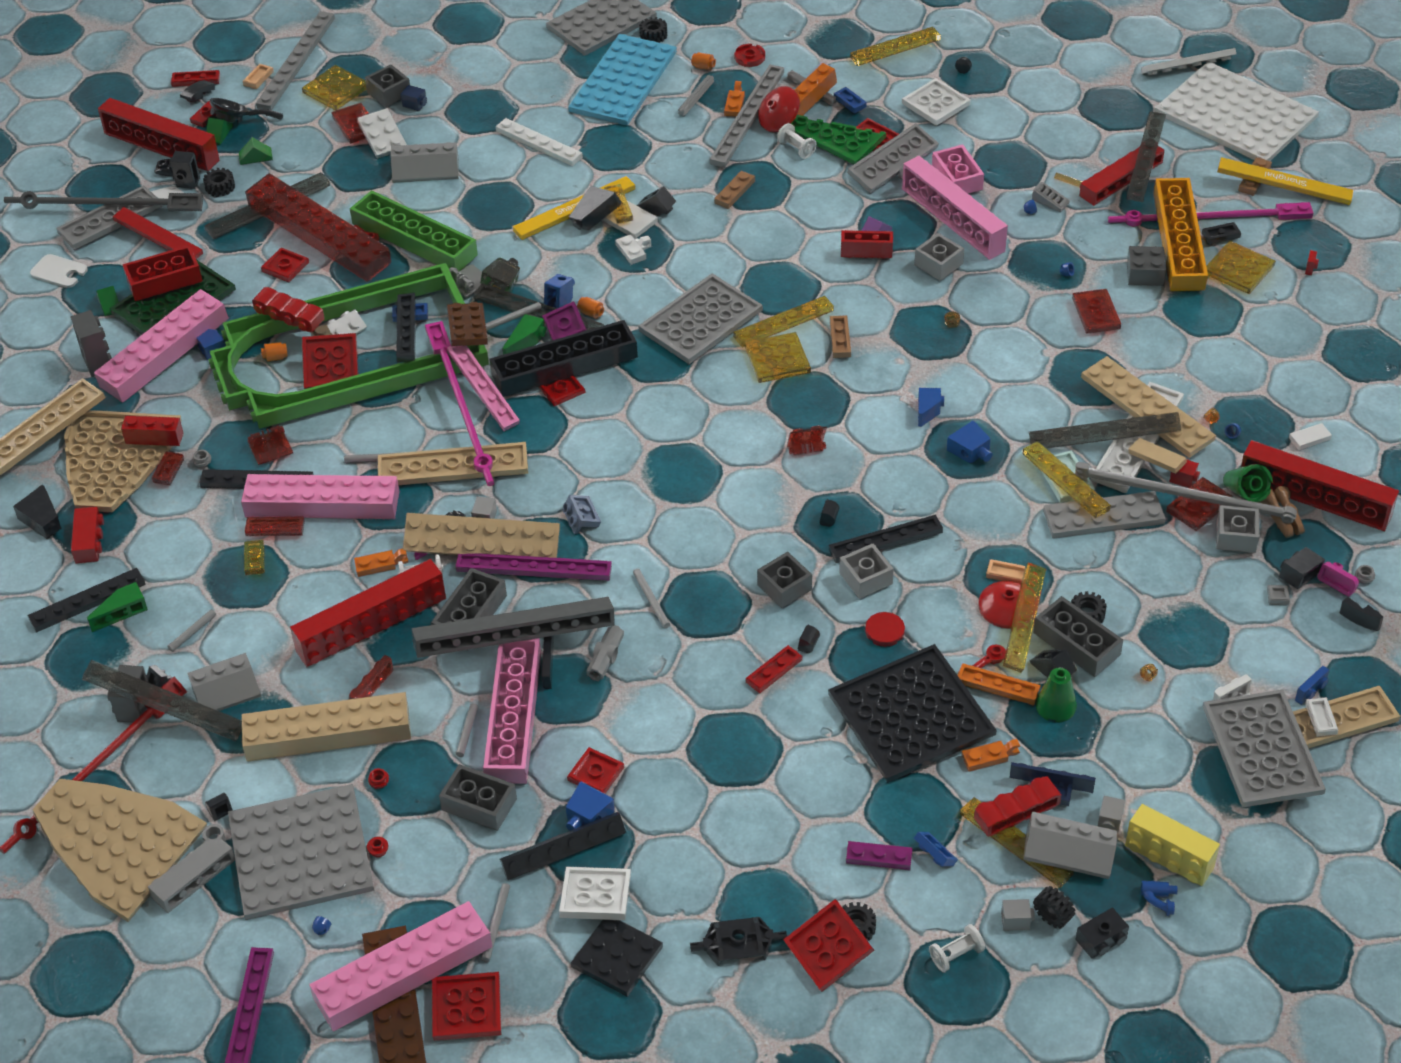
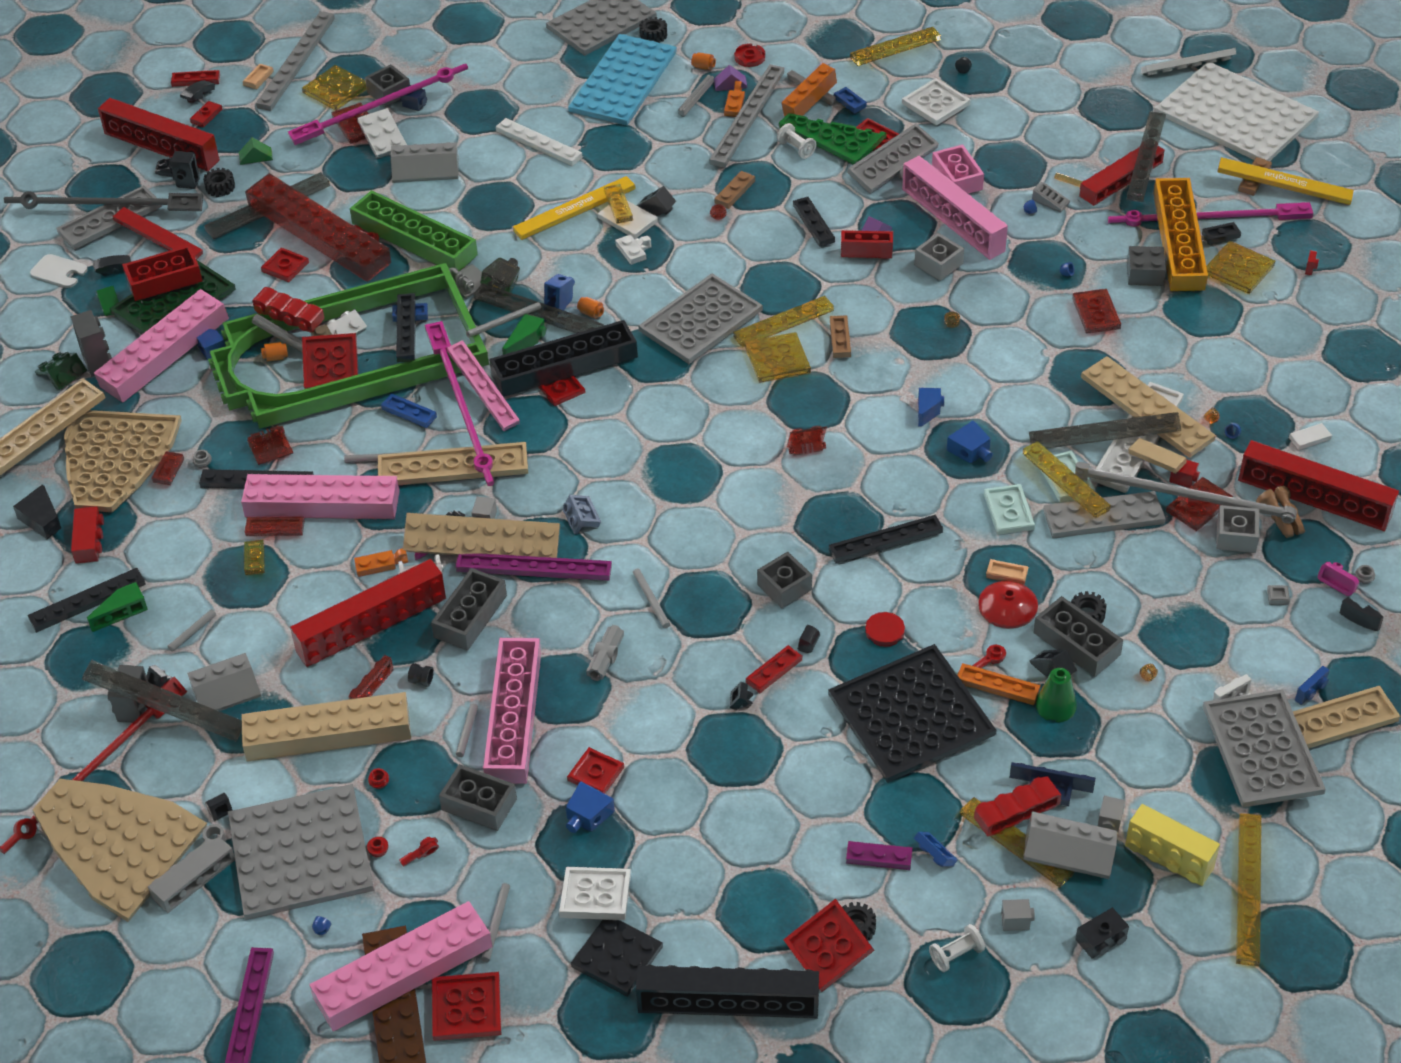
(62, 369): none -> dark green bracket
(106, 264): none -> black slope
(152, 430): red brick -> none
(164, 192): white sticker -> none
(219, 128): green slope -> none
(231, 111): black piece -> none
(277, 332): none -> light grey axle
(315, 128): none -> dark pink bar
(409, 410): none -> blue plate
(420, 674): none -> black wheel
(427, 847): none -> red plate
(467, 324): reddish brown plate -> none
(513, 627): dark grey brick -> none
(547, 666): black tile -> none
(562, 845): black plate -> none
(564, 321): magenta tile -> none
(594, 207): slope -> none
(718, 212): none -> clear red plate
(722, 946): black plate -> none
(727, 79): none -> medium lavender slope
(727, 991): none -> black brick
(740, 696): none -> black tile
(778, 108): red dish -> none
(813, 221): none -> black plate
(829, 513): black brick -> none
(866, 570): light grey brick -> none
(989, 754): orange plate -> none
(1009, 509): none -> light aqua tile
(1024, 617): clear yellow plate -> none
(1054, 907): black tyre -> none
(1154, 889): blue plant -> none
(1248, 890): none -> clear yellow plate
(1249, 482): green cone -> none
(1301, 567): black brick -> none
(1321, 717): white tile -> none

